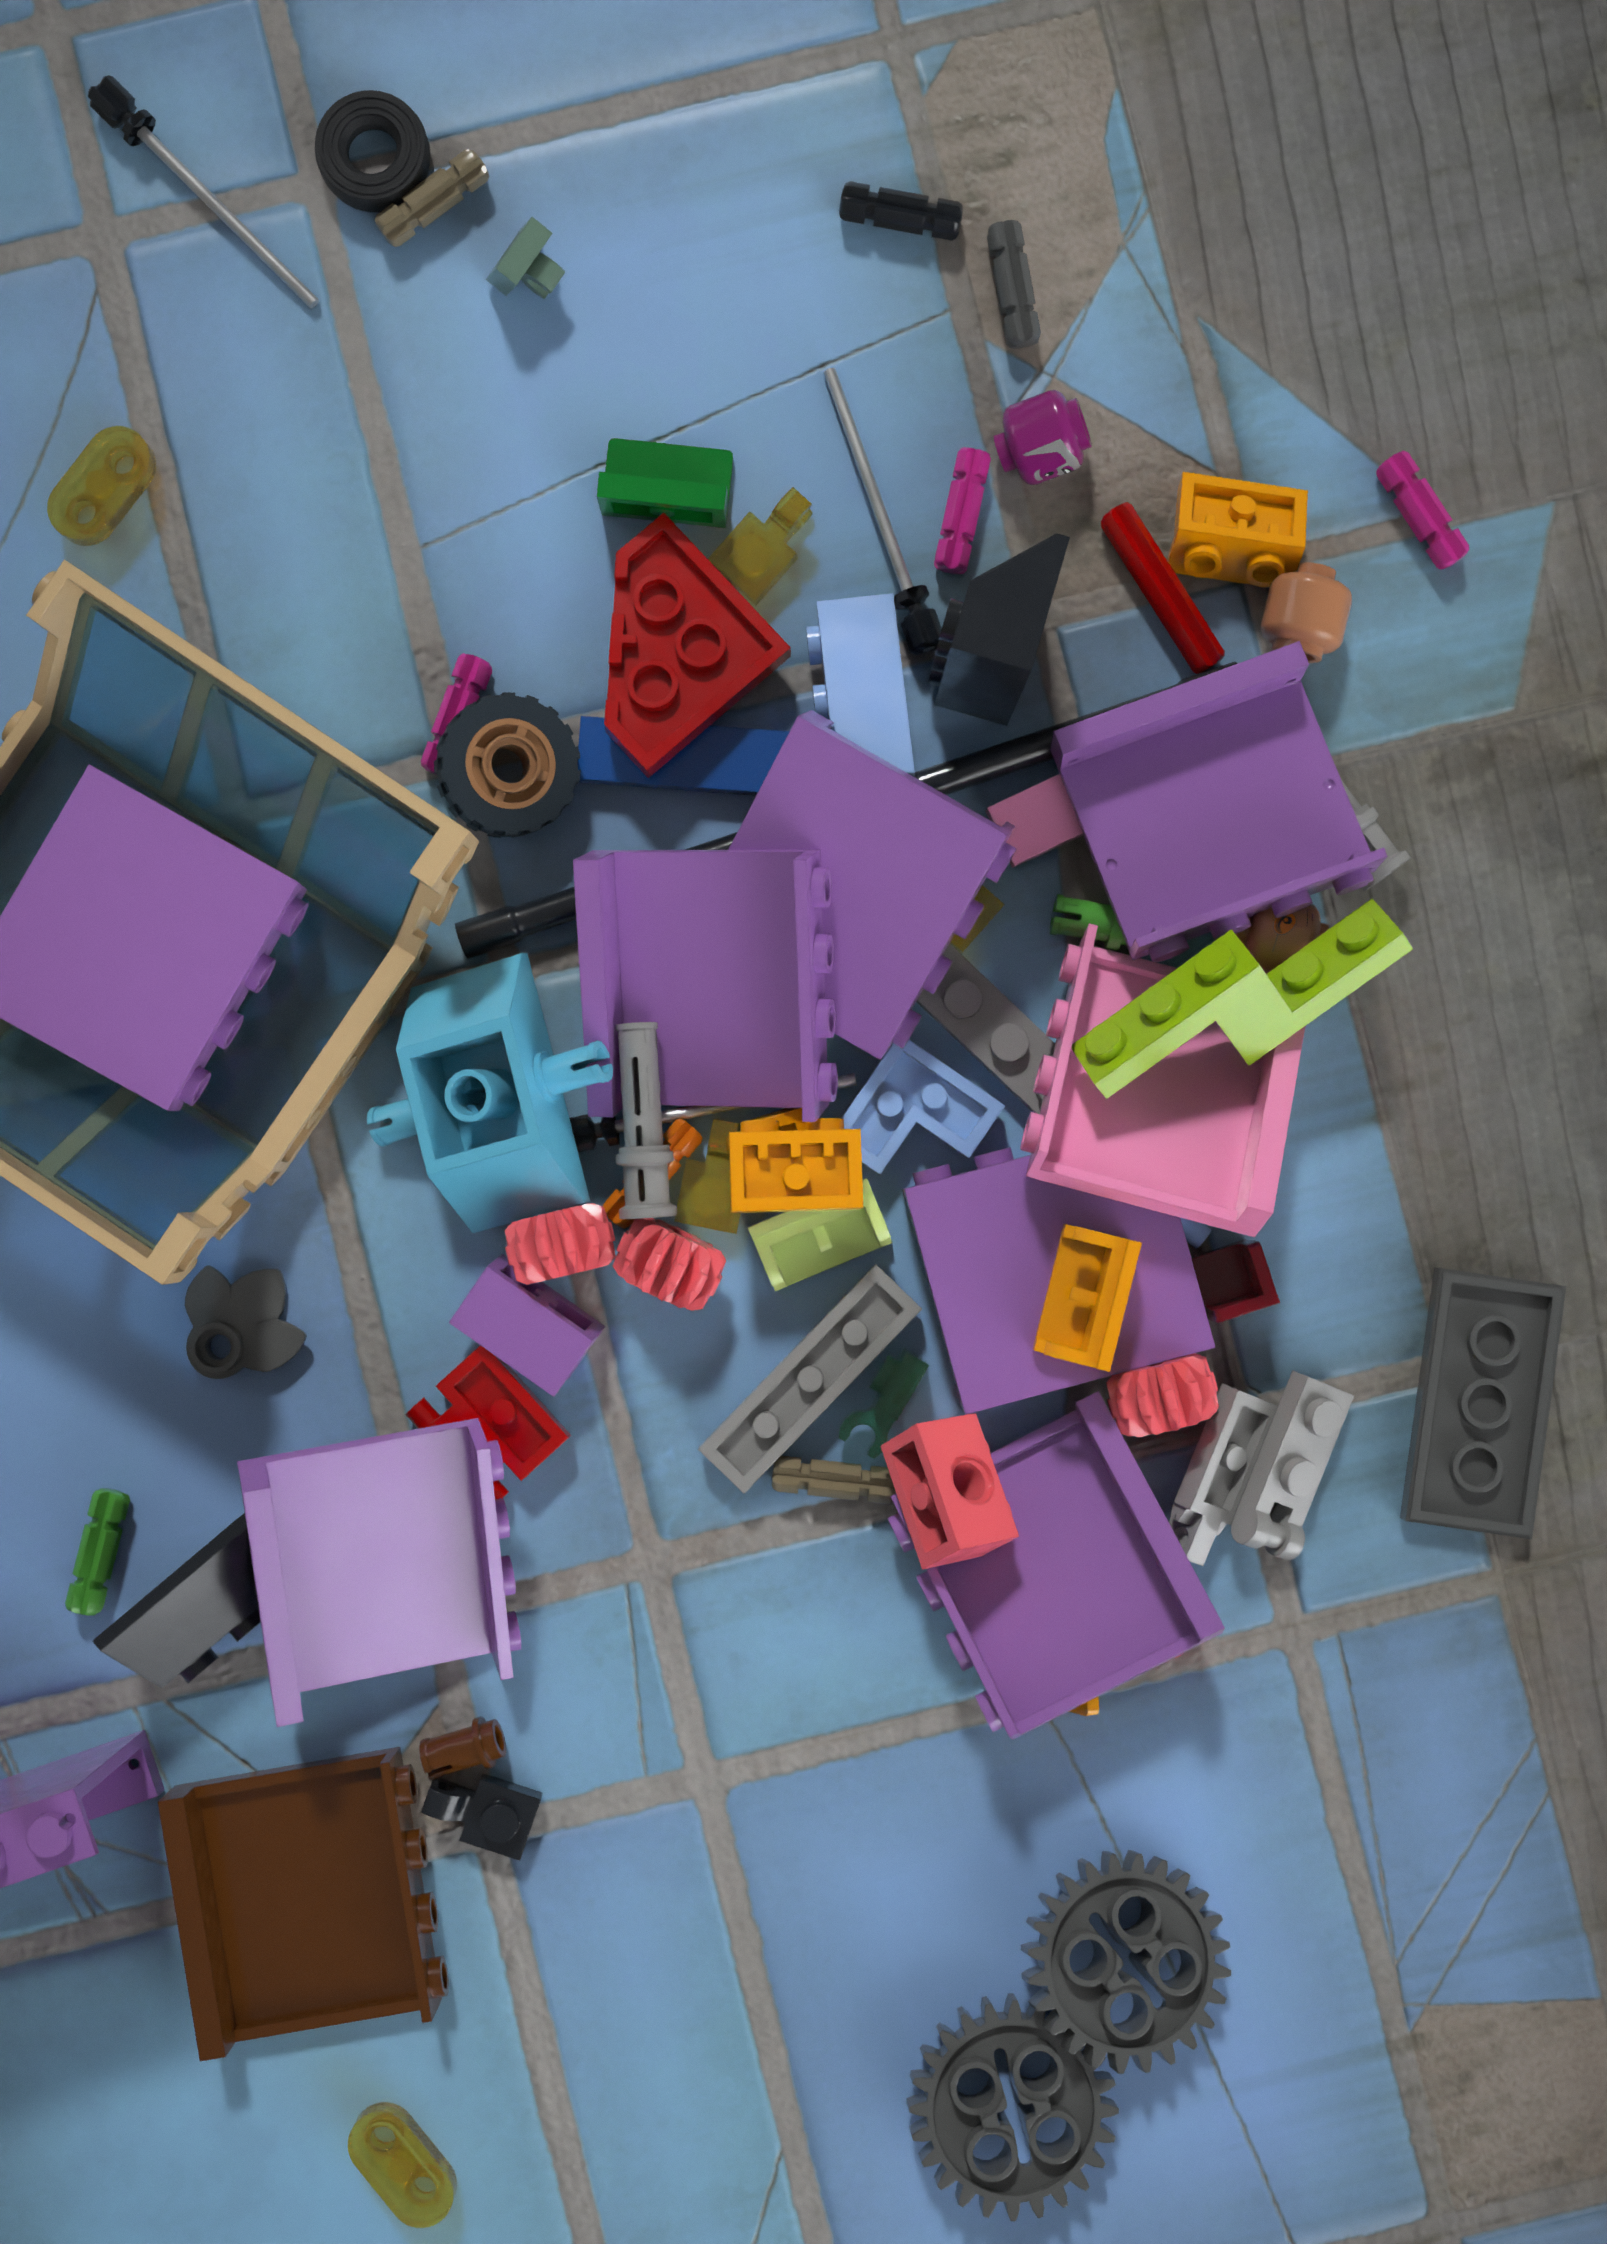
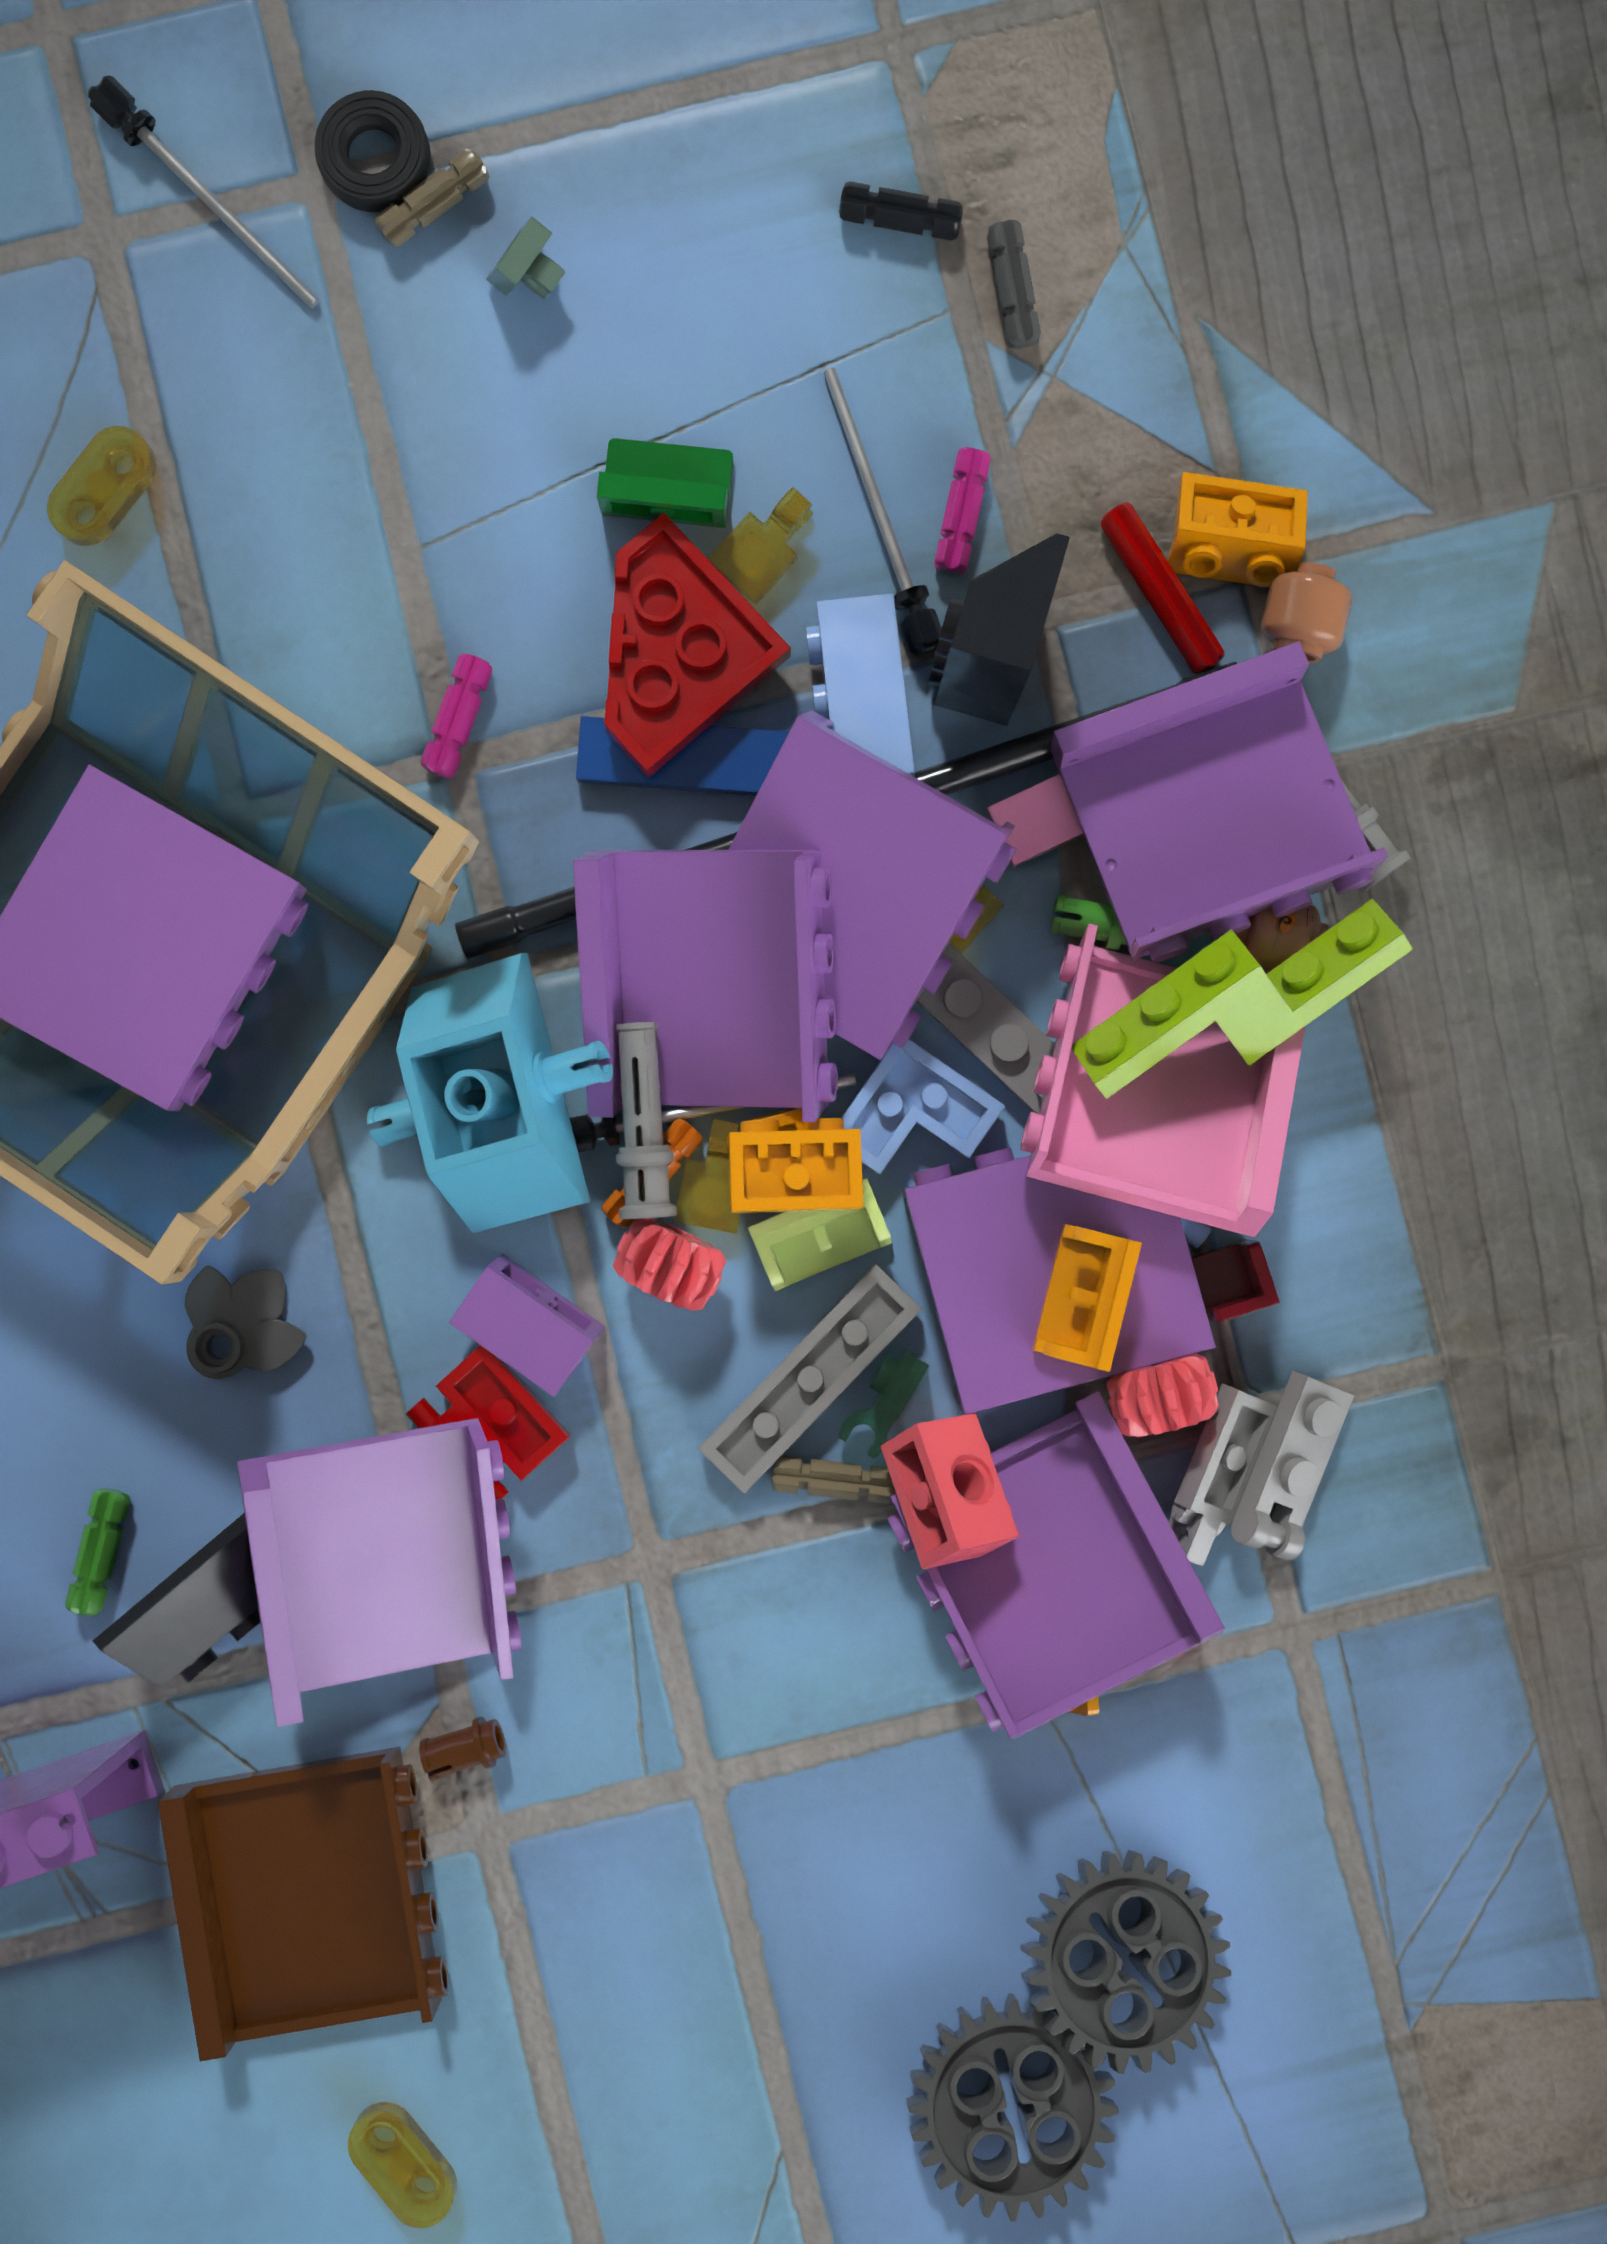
(494, 1815): black plate -> none
(535, 737): black wheel -> none
(560, 1243): coral gear -> none
(1043, 437): magenta head -> none
(1422, 510): dark pink axle -> none
(1483, 1403): dark grey tile -> none

